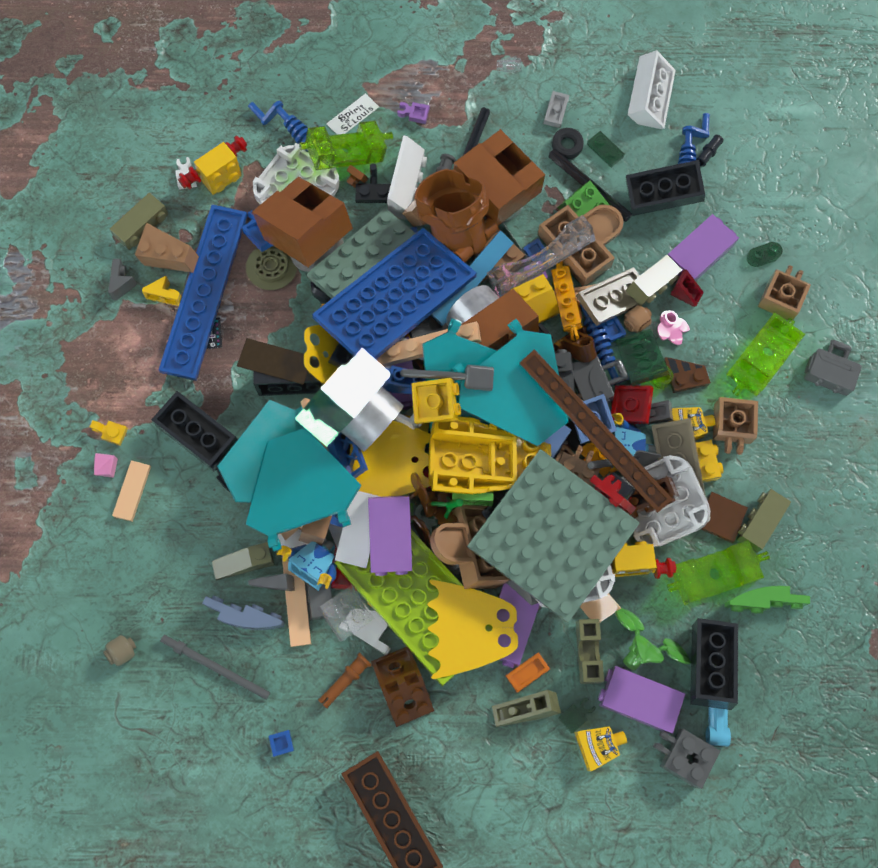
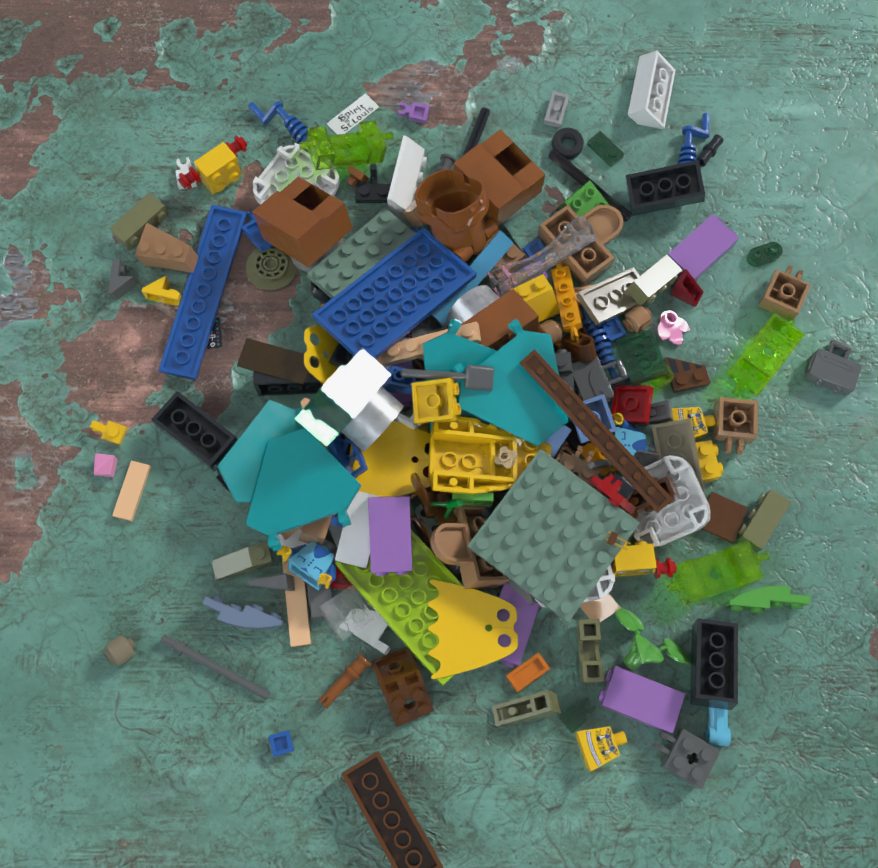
(509, 461): none -> tan plate
(552, 328): none -> medium nougat head
(612, 538): none -> piece

